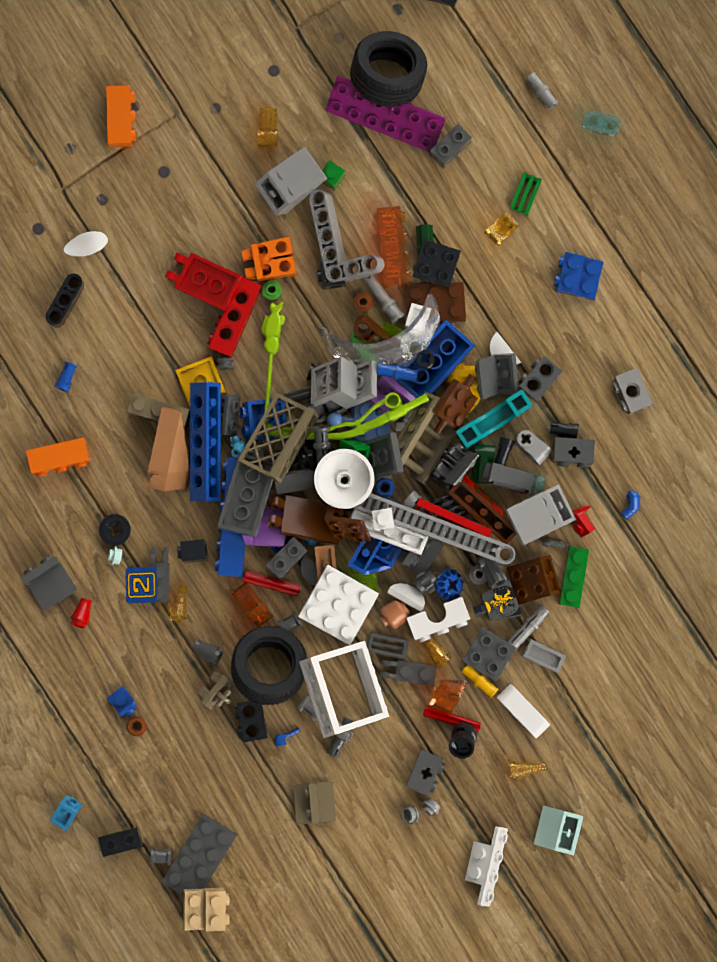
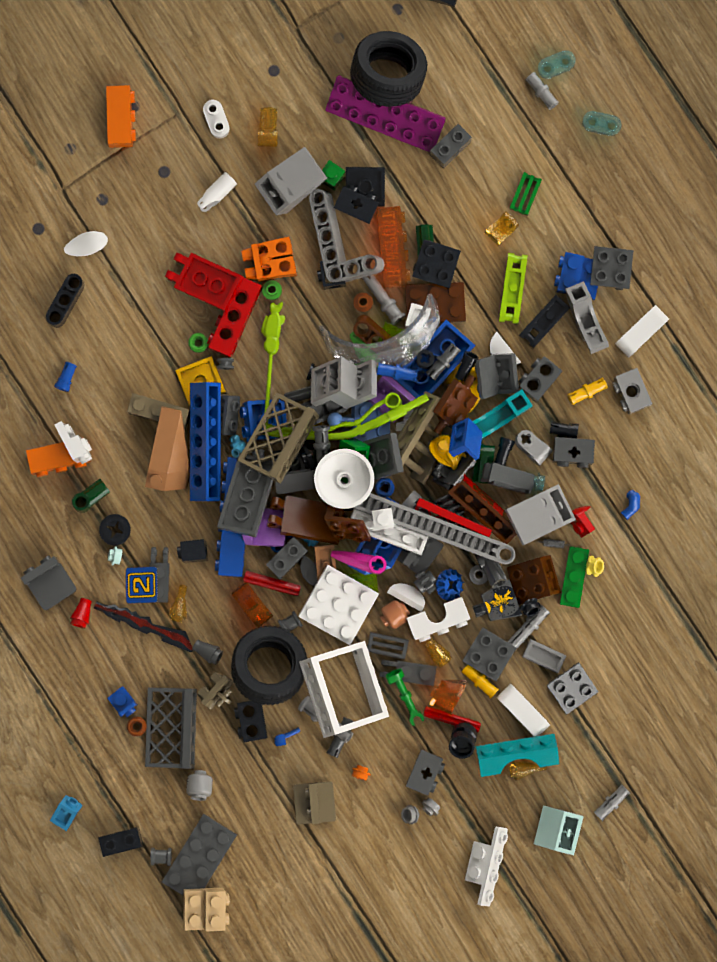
(76, 446): none -> white plate
(92, 494): none -> dark green piece
(143, 624): none -> black sword
(187, 724): none -> dark grey fence
(198, 336): none -> bright green plate
(199, 785): none -> light grey head
(216, 118): none -> white plate
(217, 191): none -> white piece
(345, 204): none -> black brick
(359, 560): none -> dark pink piece
(360, 772): none -> orange plate
(367, 180): none -> black plate
(396, 677): none -> green piece
(440, 450): none -> yellow hat
(443, 361): none -> dark grey pin
(465, 438): none -> blue panel
(468, 361): none -> black pin
(496, 756): none -> teal arch
(513, 288): none -> lime plate
(530, 607): none -> black plate
(545, 320): none -> black plate
(556, 64): none -> clear light blue plate
(572, 688): none -> hinge
(585, 318): none -> light grey arch
(587, 391): none -> yellow pin
(594, 566): none -> light yellow plate
(612, 267): none -> dark grey hinge
(612, 802): none -> light grey pin
(642, 331): none -> white beam

